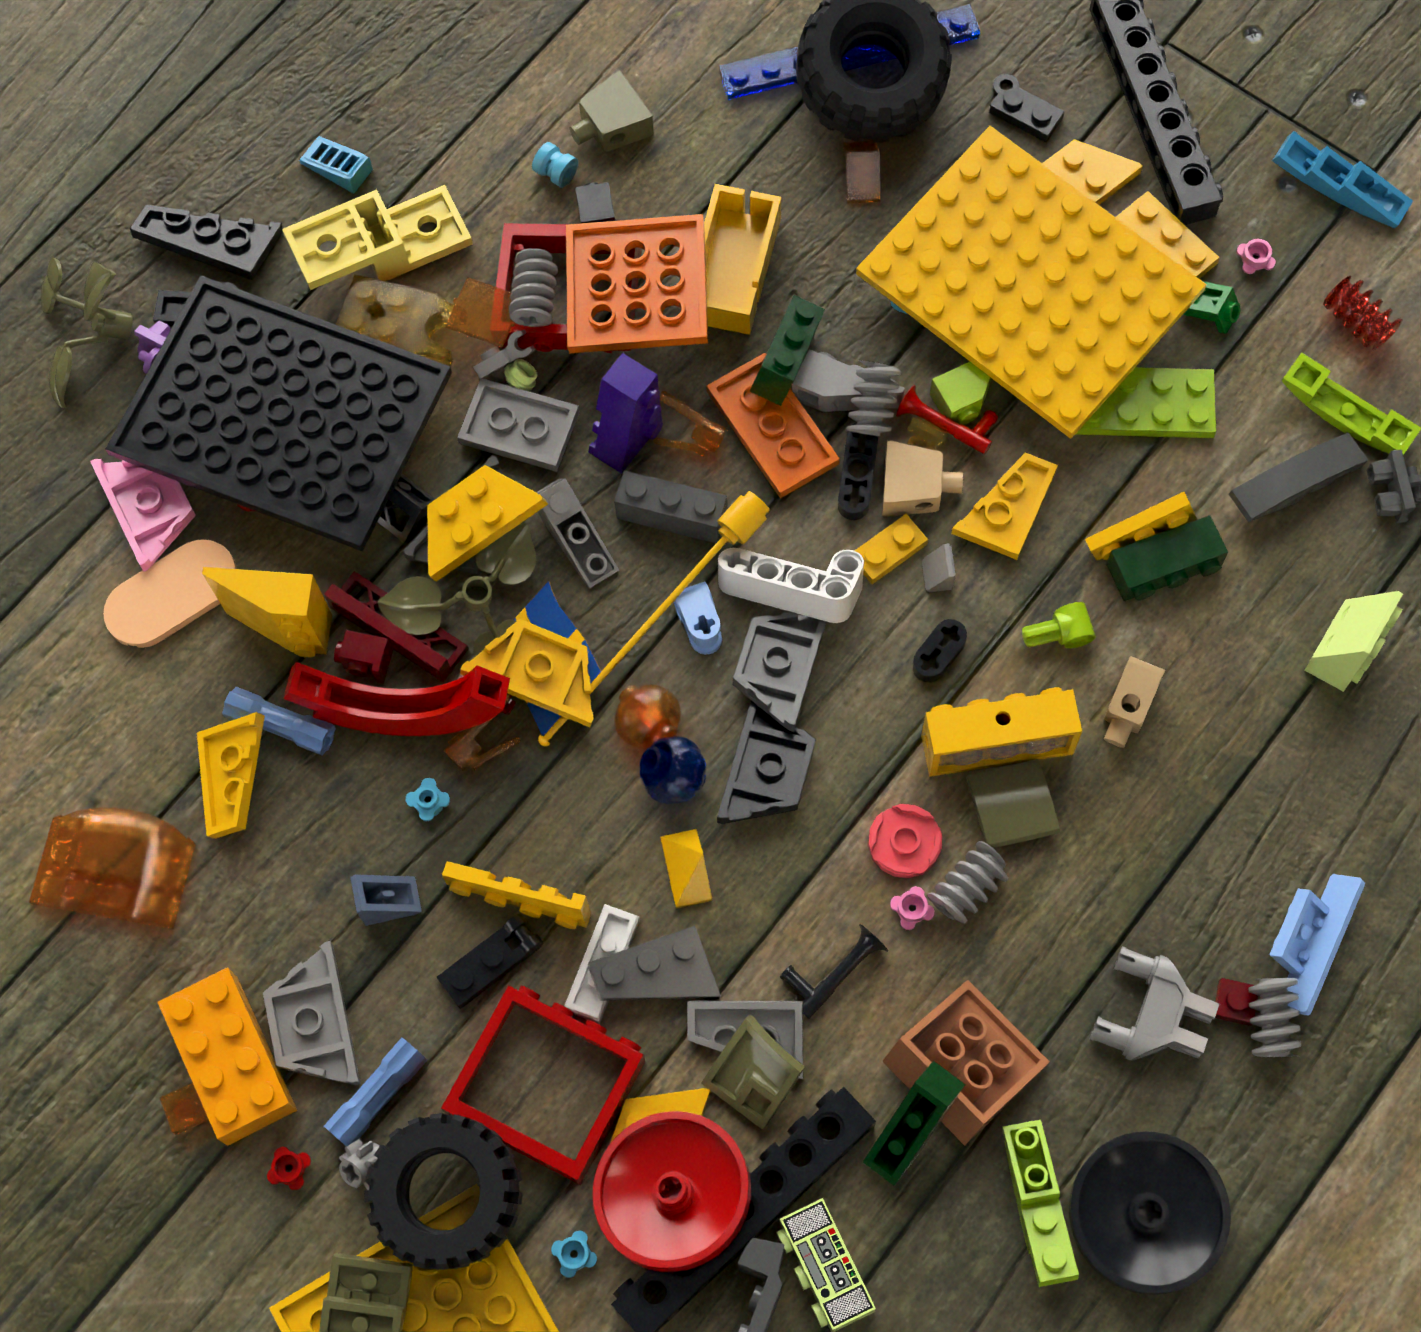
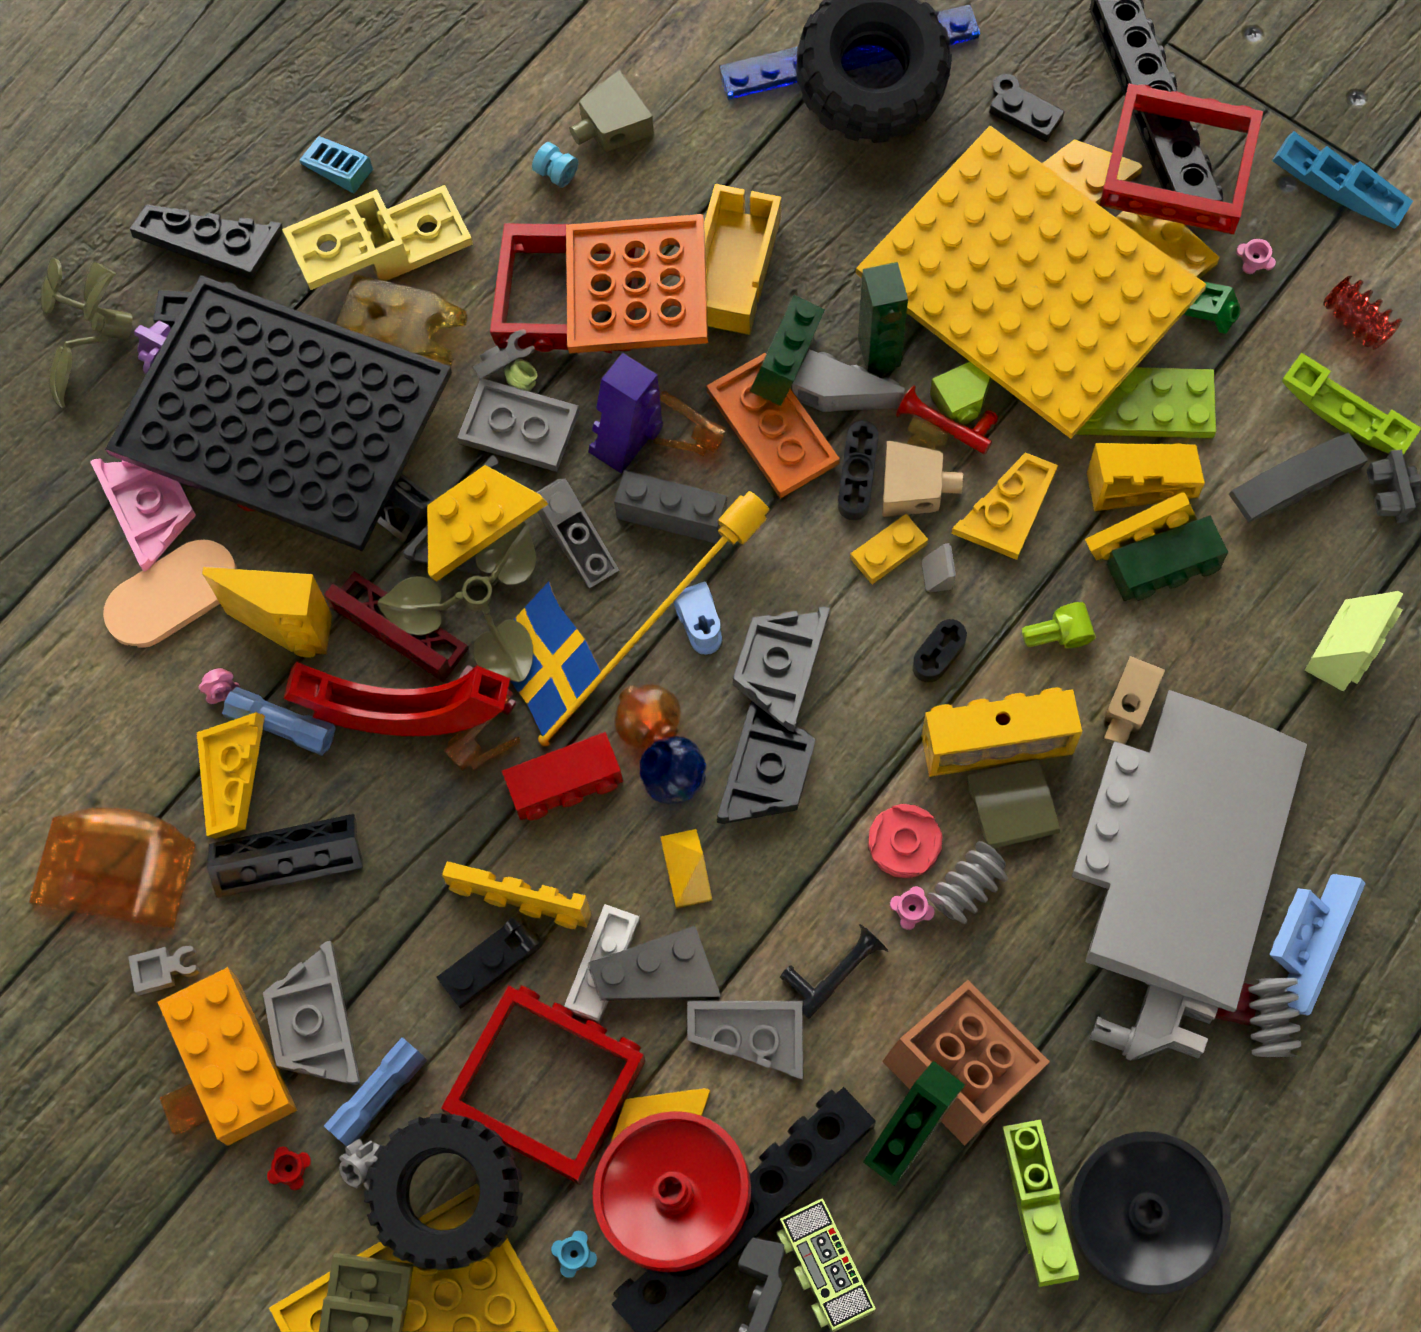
(156, 968): none -> light grey plate
(217, 685): none -> bright pink plate
(285, 858): none -> black fence
(364, 655): dark red brick -> none
(385, 897): sand blue slope -> none
(428, 810): medium azure plate -> none
(482, 312): clear orange piece -> none
(533, 288): light grey piece -> none
(541, 669): yellow wing -> none
(563, 777): none -> red brick
(595, 203): brick -> none
(753, 1073): olive plate -> none
(793, 586): white beam -> none
(862, 171): clear orange slope -> none
(873, 399): light grey piece -> none
(882, 317): none -> dark green brick
(1142, 474): none -> yellow wedge
(1175, 205): none -> red window
(1188, 848): none -> light grey slope

